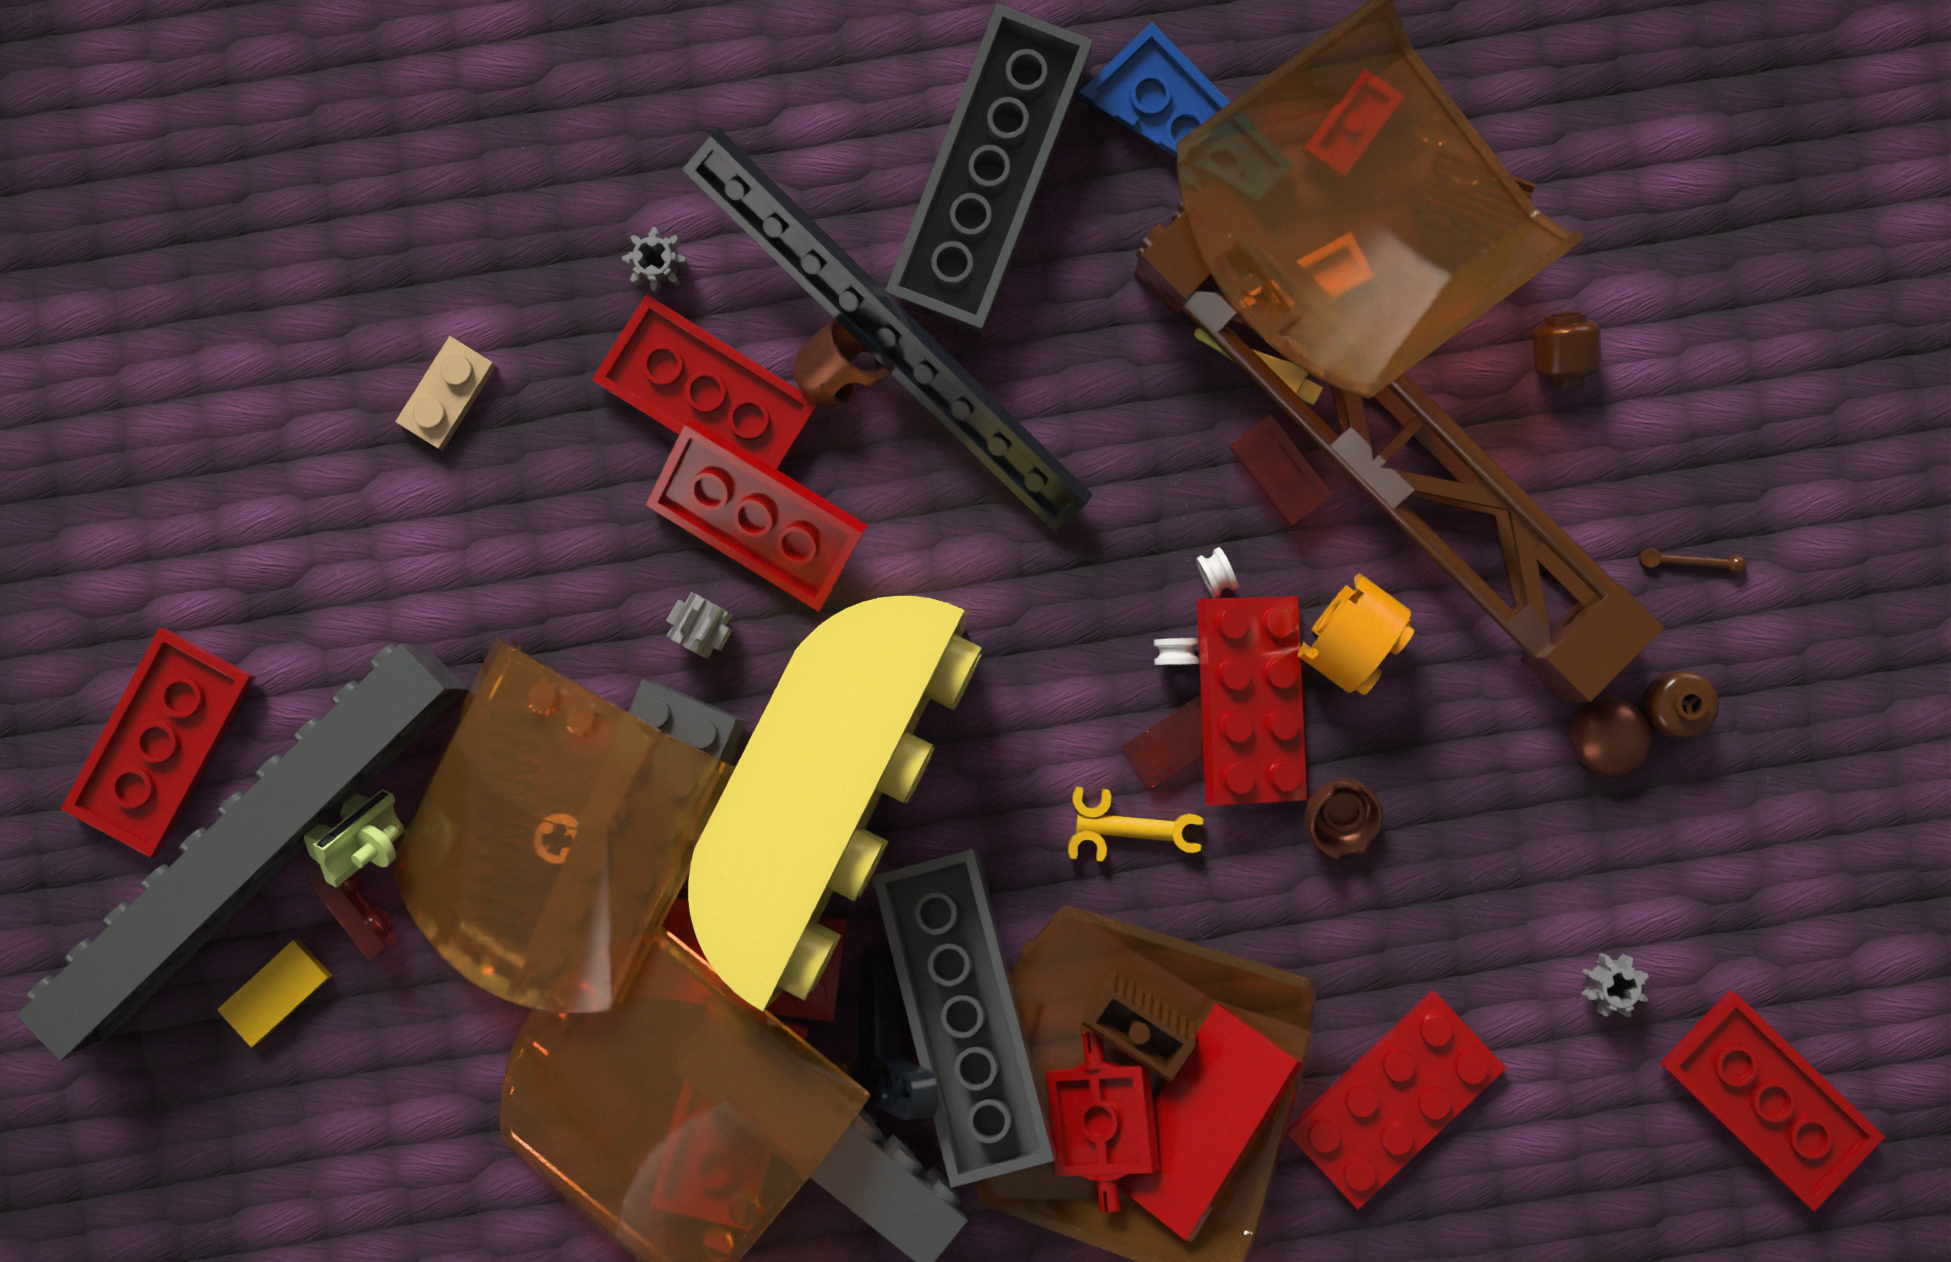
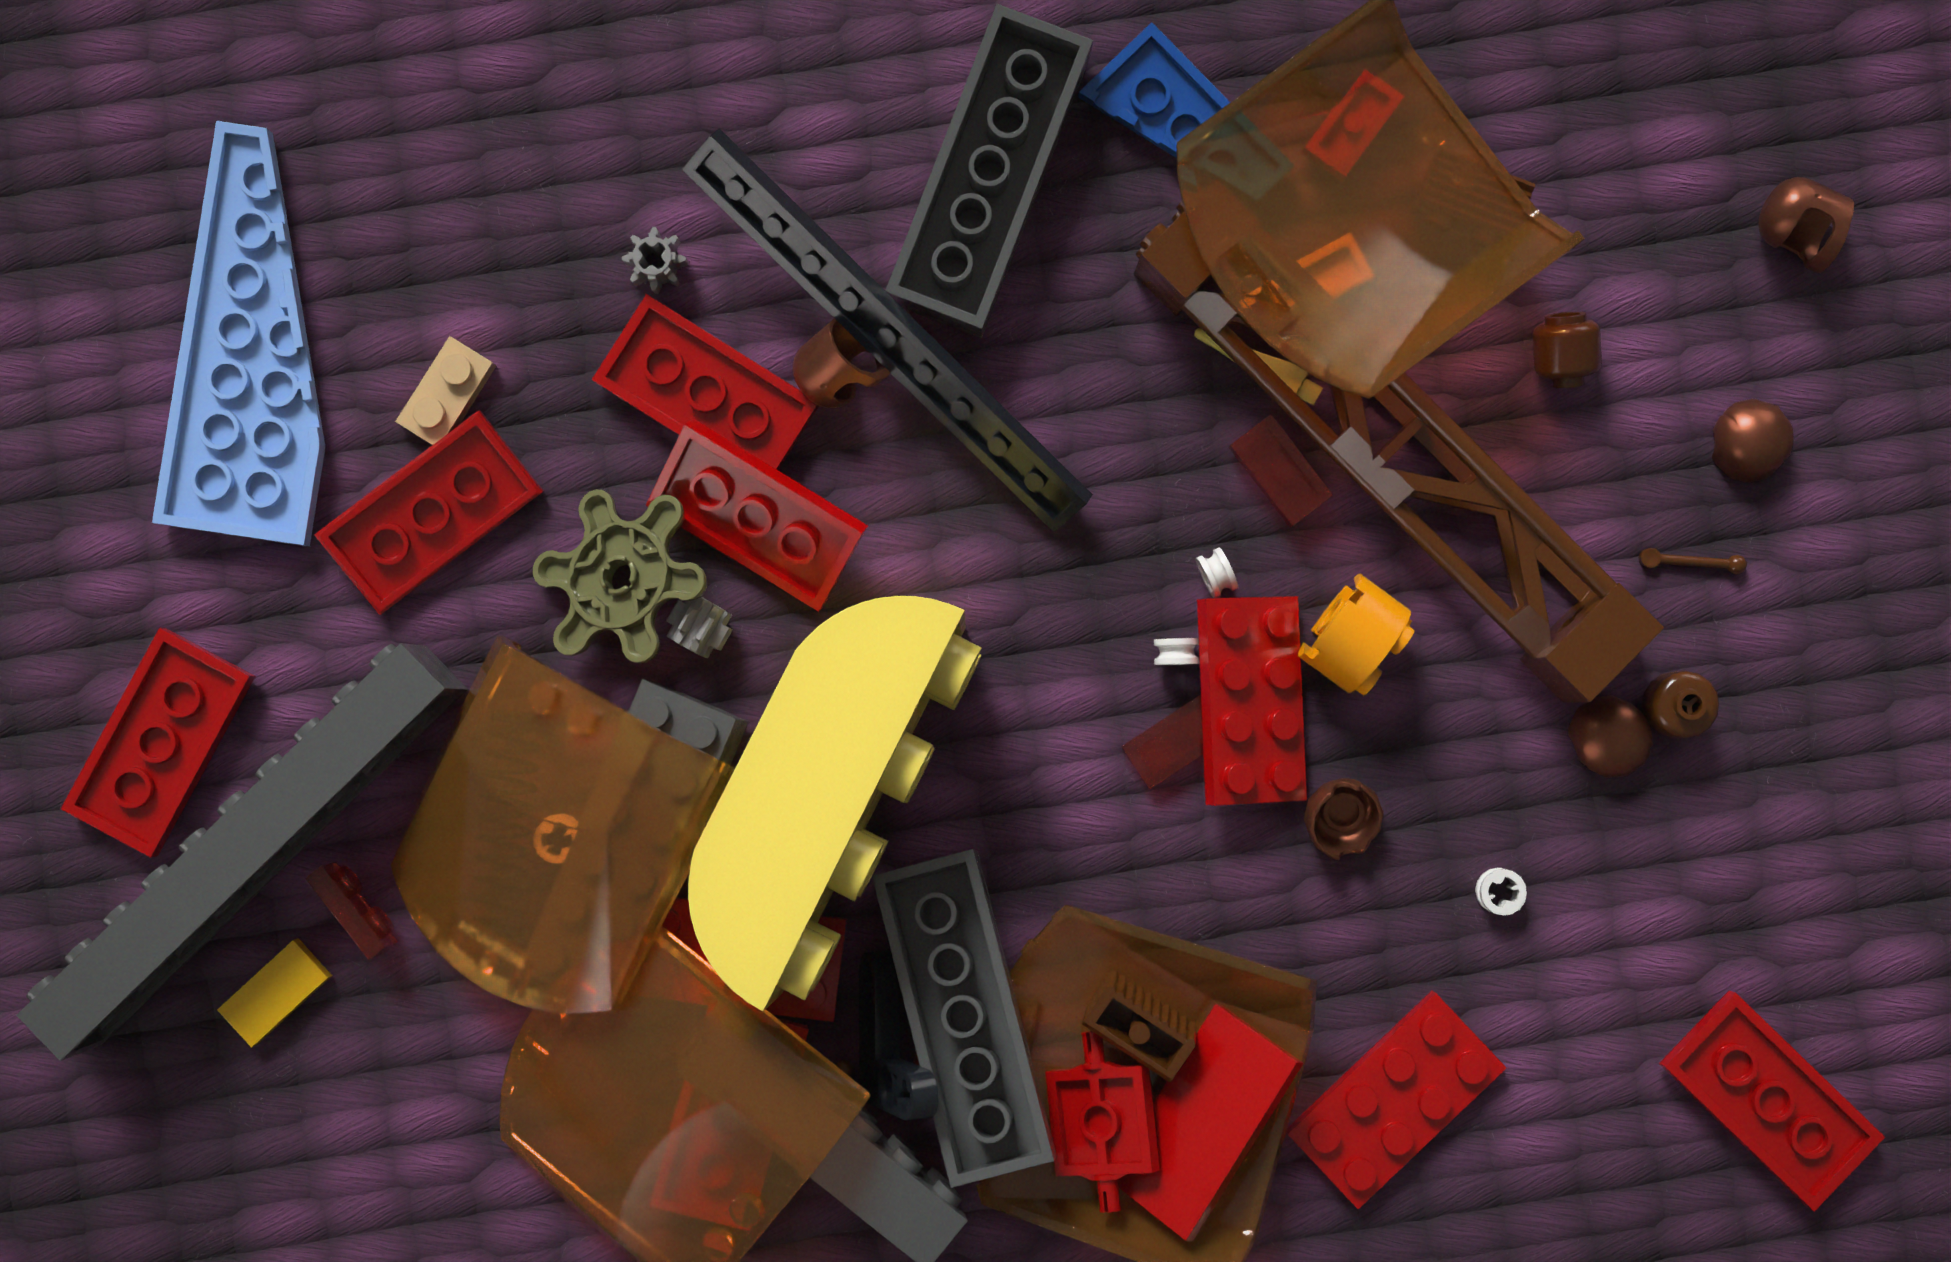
(244, 398): none -> light blue wing
(361, 837): yellowish green hips -> none
(429, 512): none -> red tile
(589, 572): none -> olive plate
(1092, 824): yellow bar -> none
(1504, 906): none -> white bush
(1627, 991): light grey gear -> none
(1752, 440): none -> copper hair
(1799, 216): none -> copper helmet

